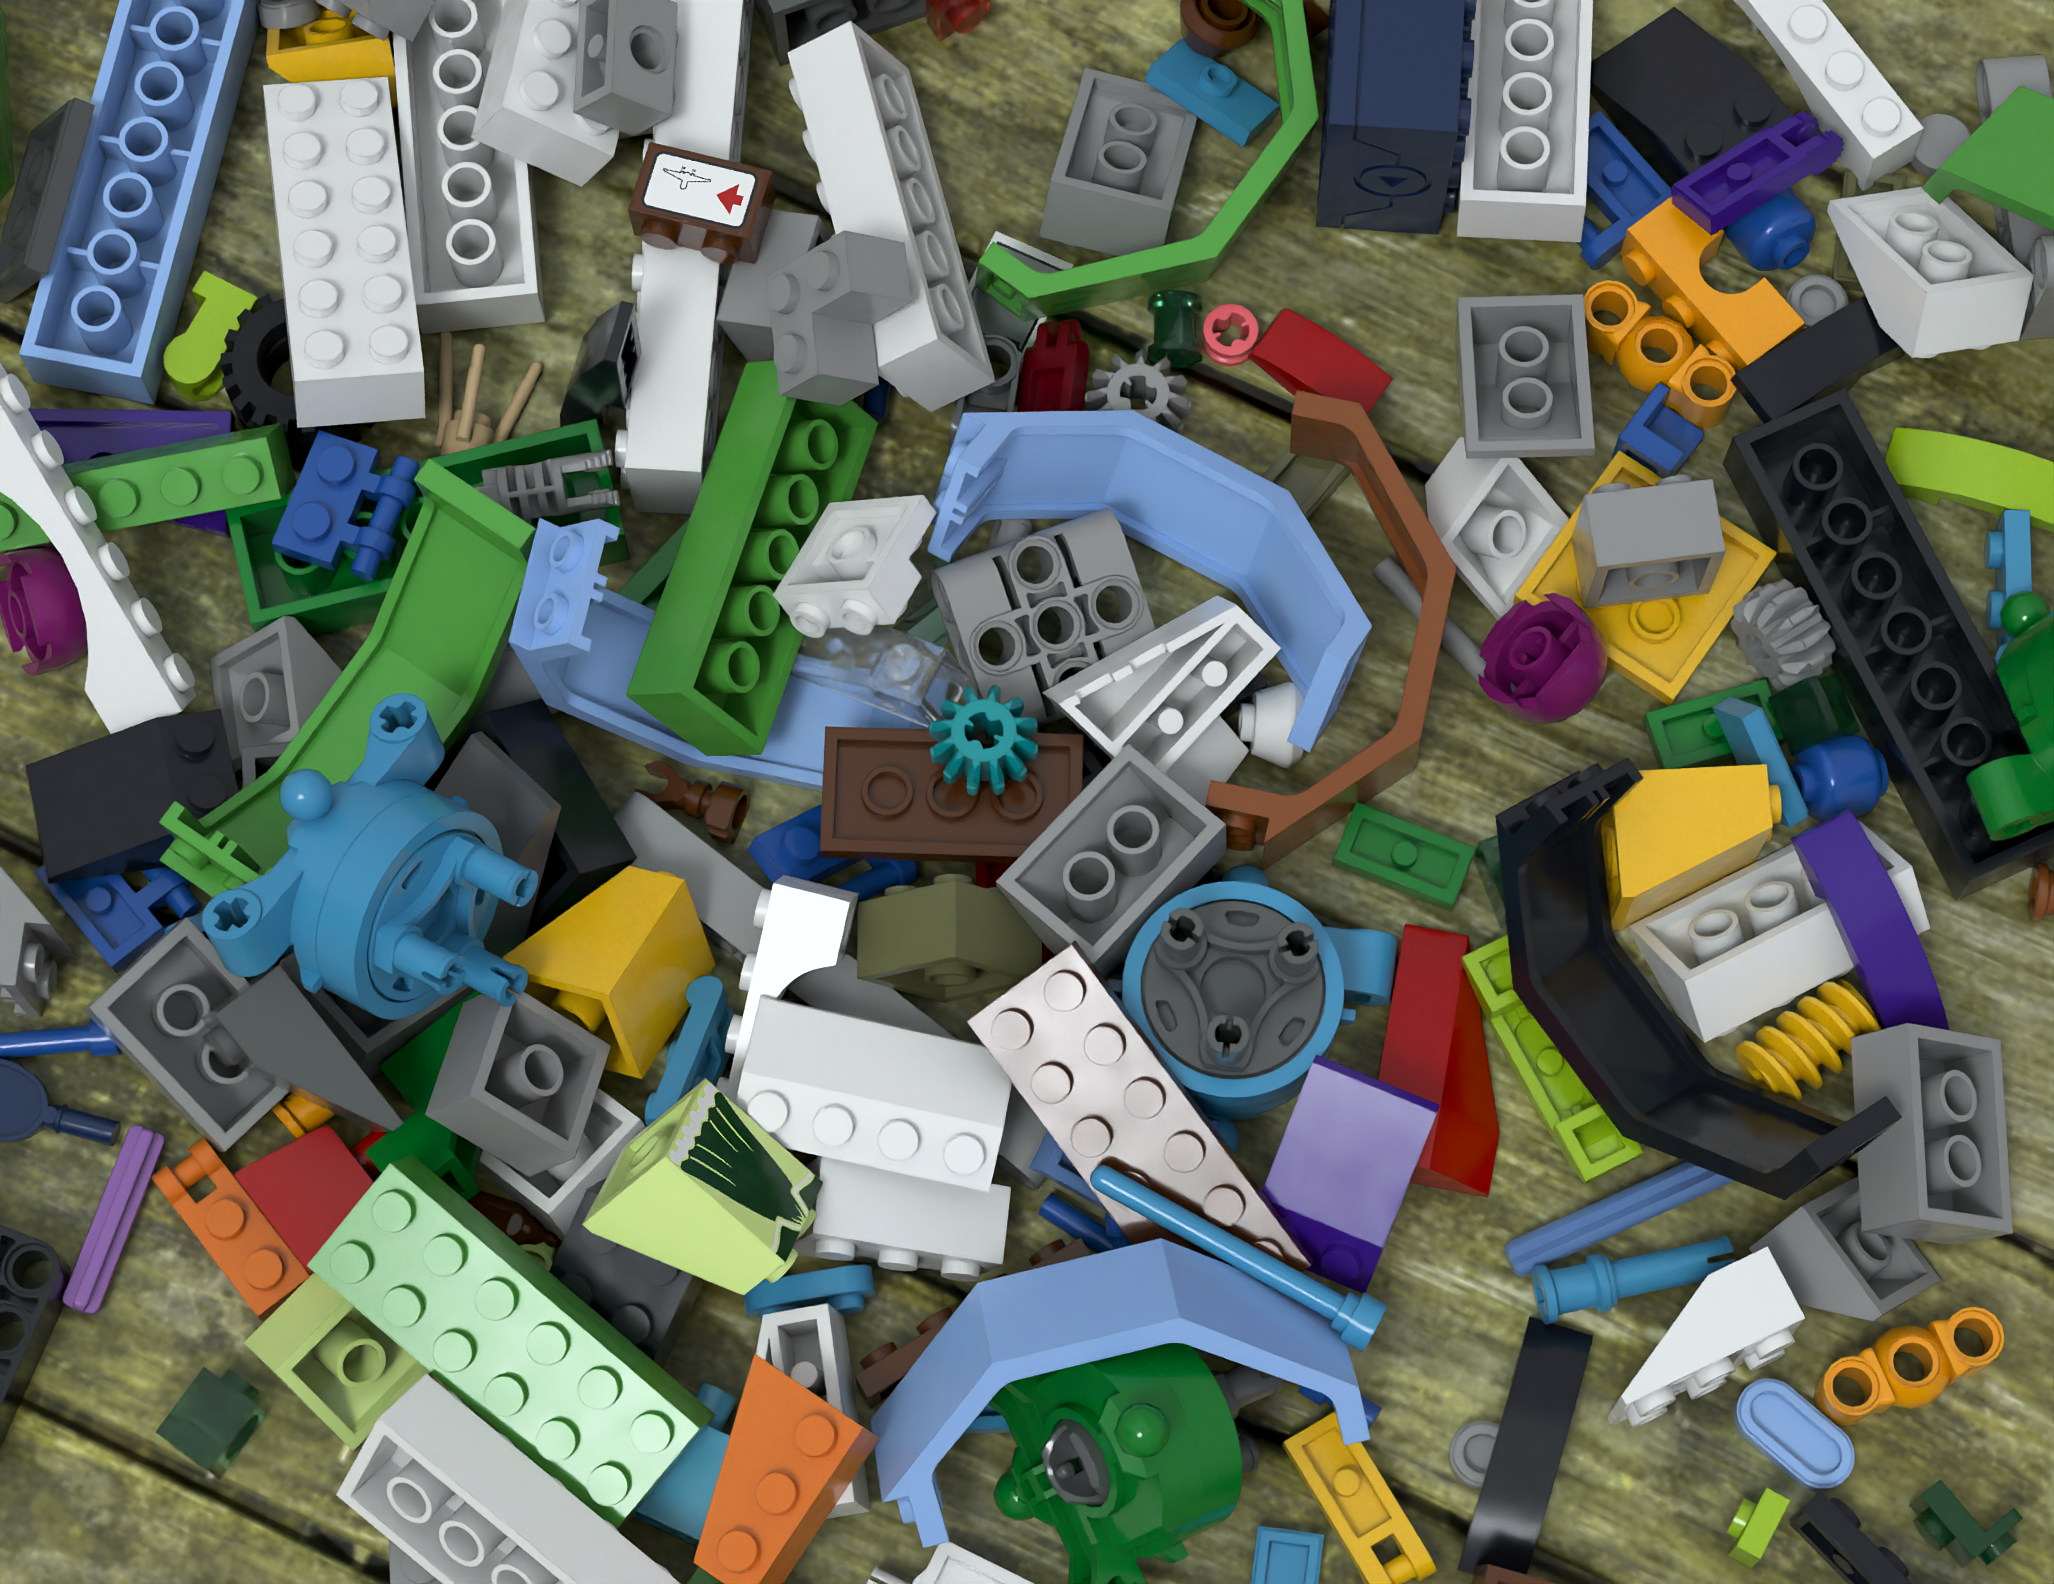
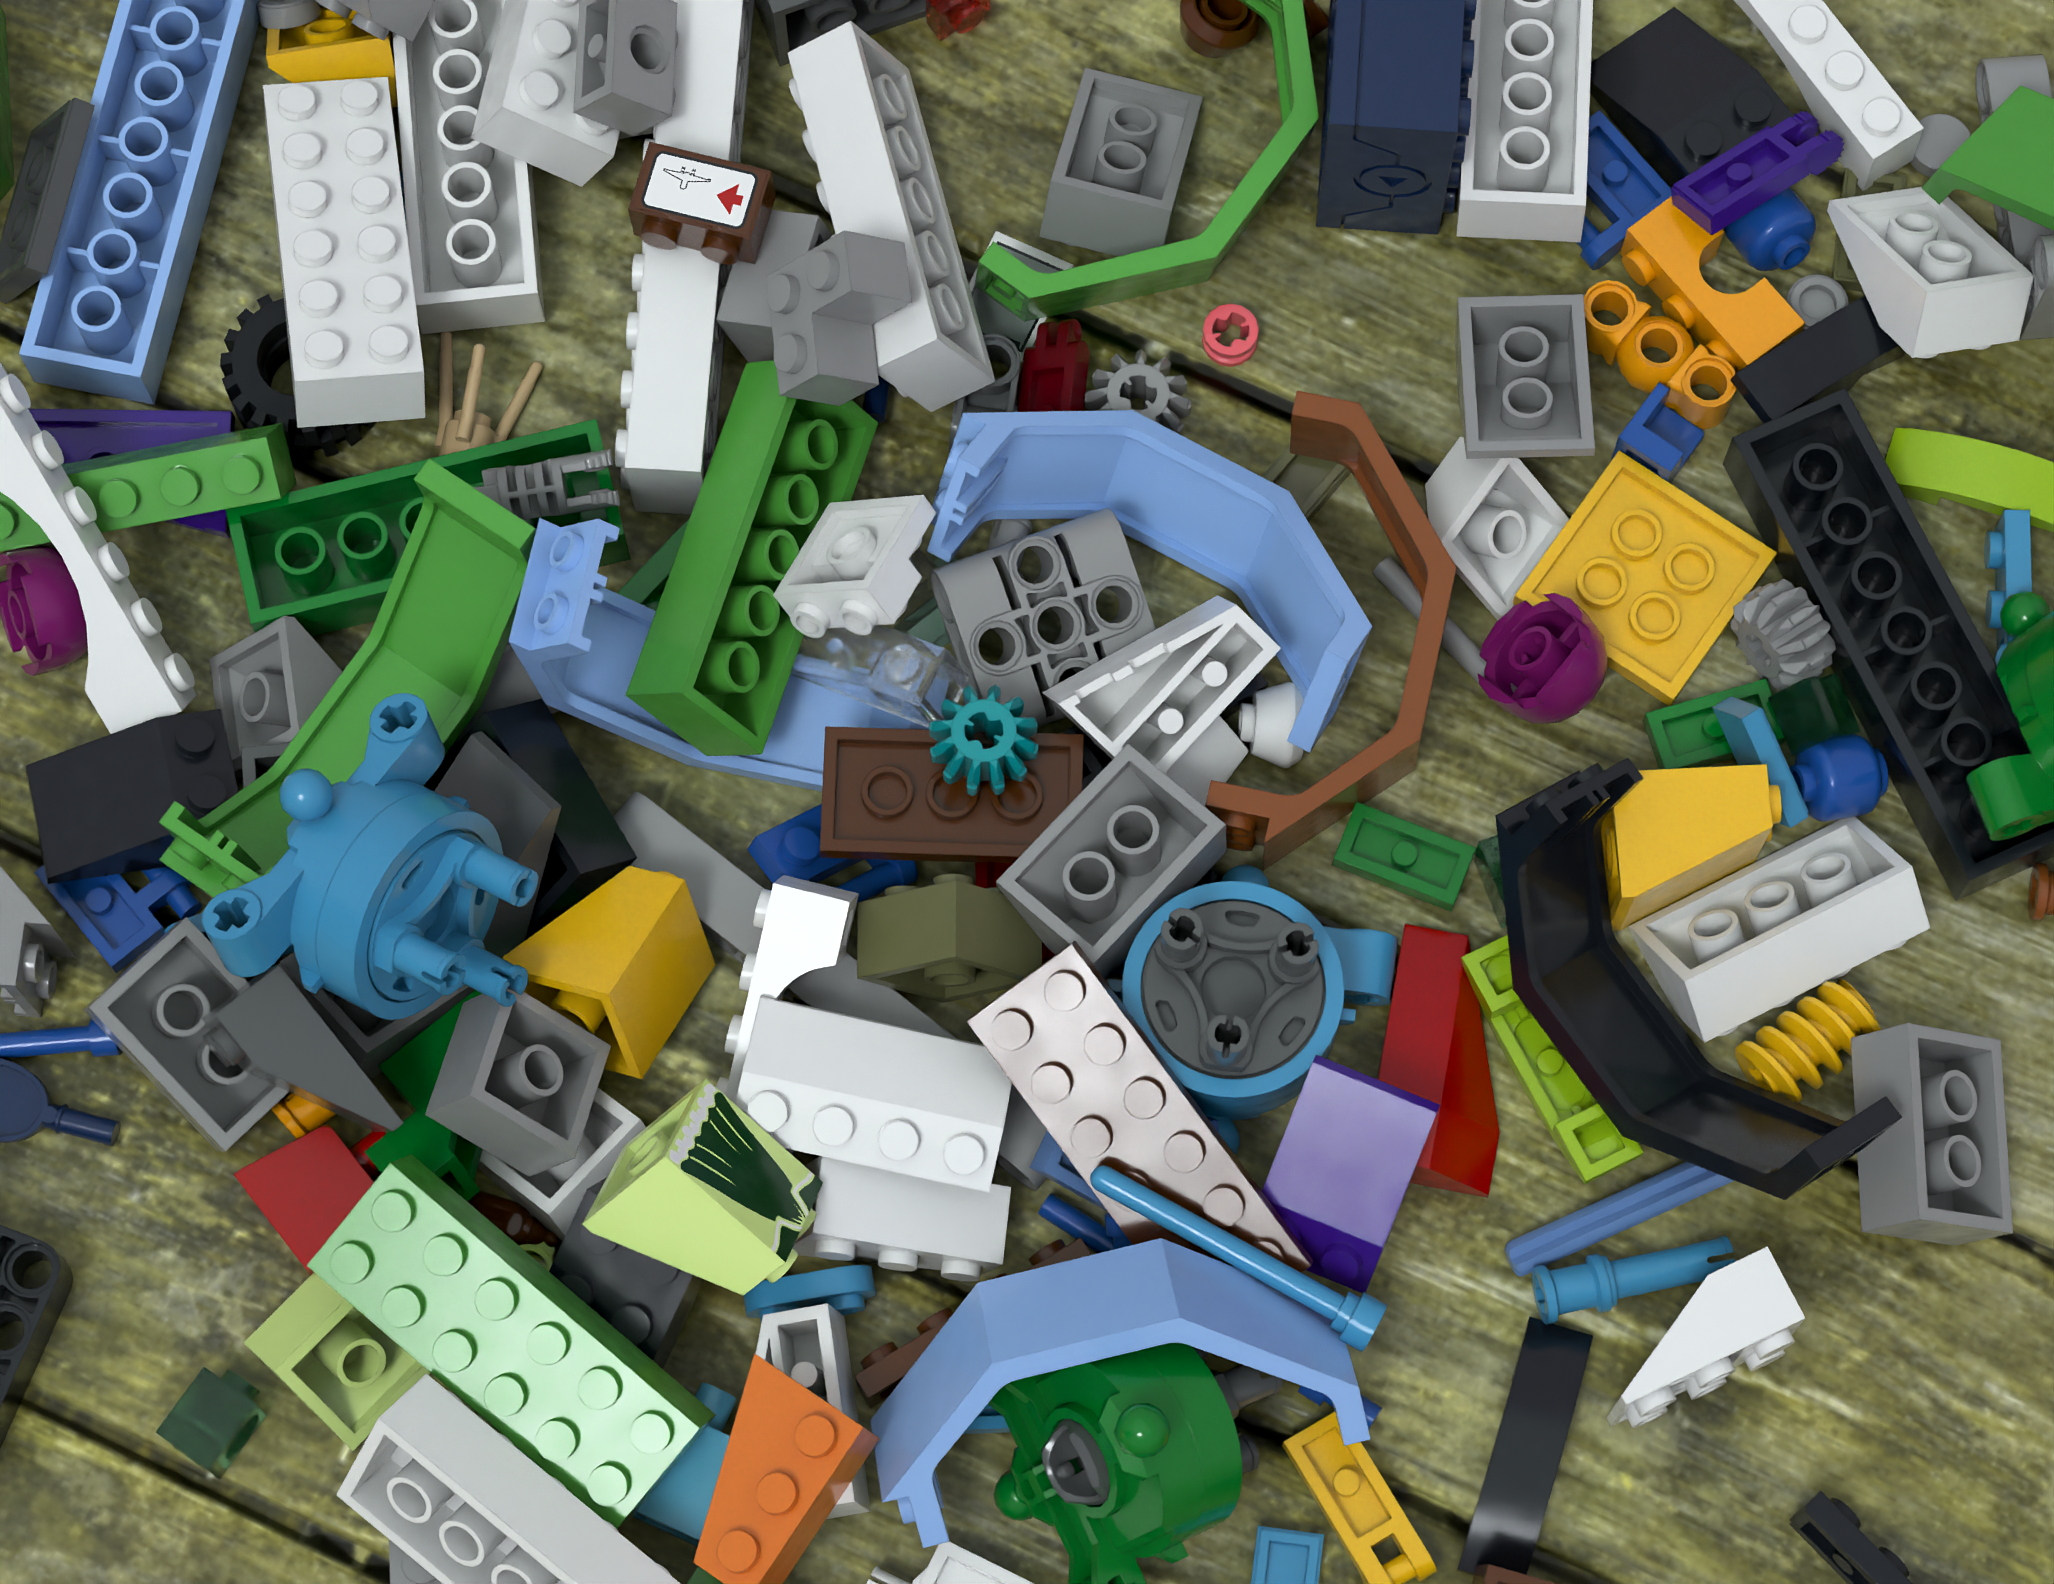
(113, 1220): medium lavender axle -> none
(195, 356): lime leg -> none
(233, 1231): orange plate -> none
(329, 498): blue plate -> none
(603, 367): black slope -> none
(699, 1049): dark azure plate -> none
(723, 808): reddish brown piece -> none
(1175, 327): clear green bush -> none
(1212, 93): dark azure plate -> none
(1317, 362): red slope -> none
(1471, 1452): light grey tile -> none
(1648, 541): light grey brick -> none
(1755, 1525): lime plate -> none
(1794, 1435): light blue tile -> none
(1841, 1267): light grey slope -> none
(1871, 922): dark purple slope -> none
(1934, 1349): light orange piece -> none
(1950, 1526): dark green bracket -> none

